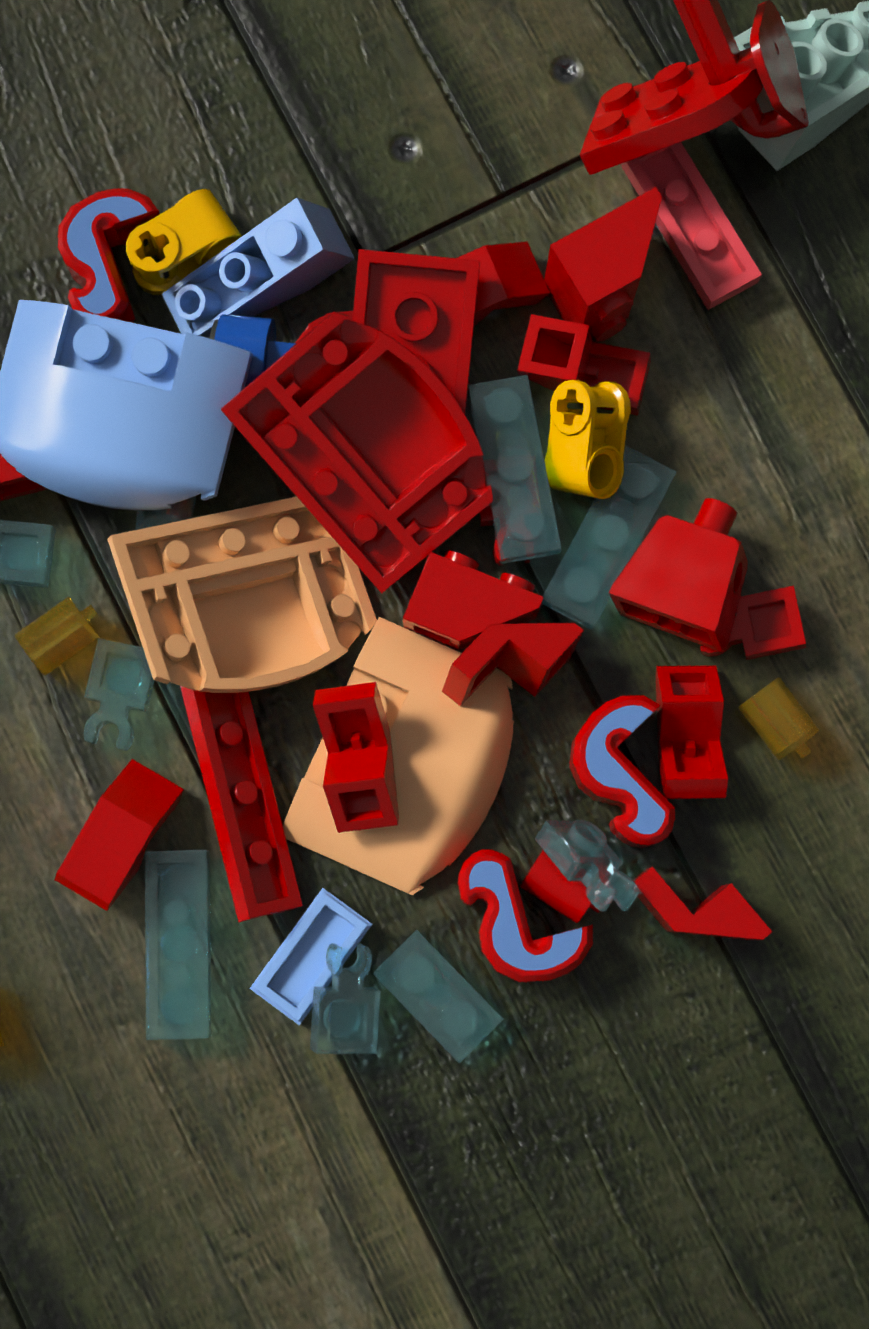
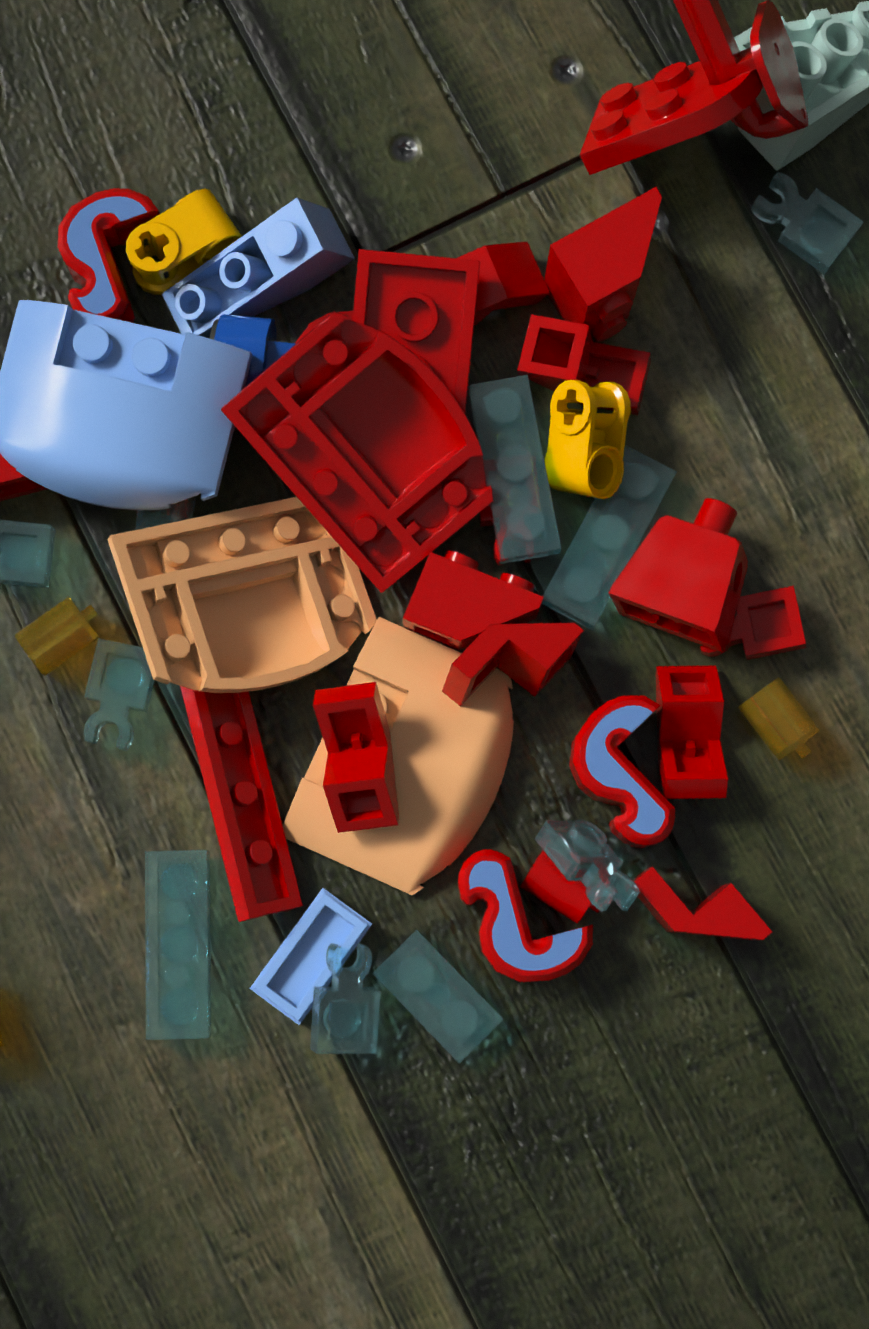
(117, 834): red slope -> none
(694, 224): coral plate -> none
(814, 228): none -> clear light blue plate

